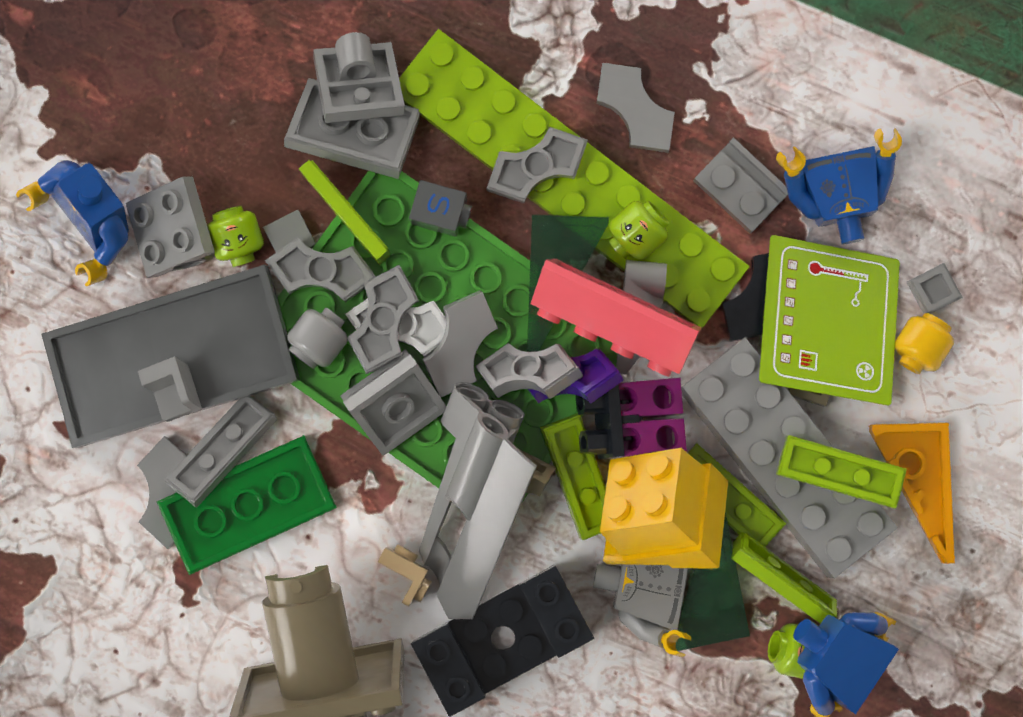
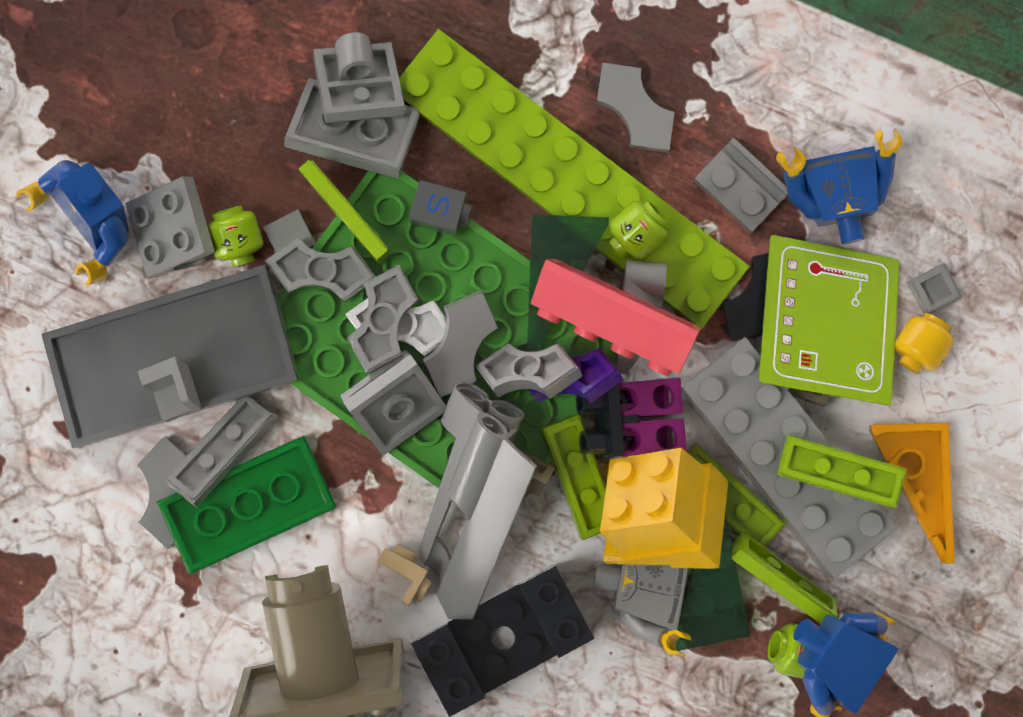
(317, 337): light grey head -> none
(521, 172): light grey tile -> none

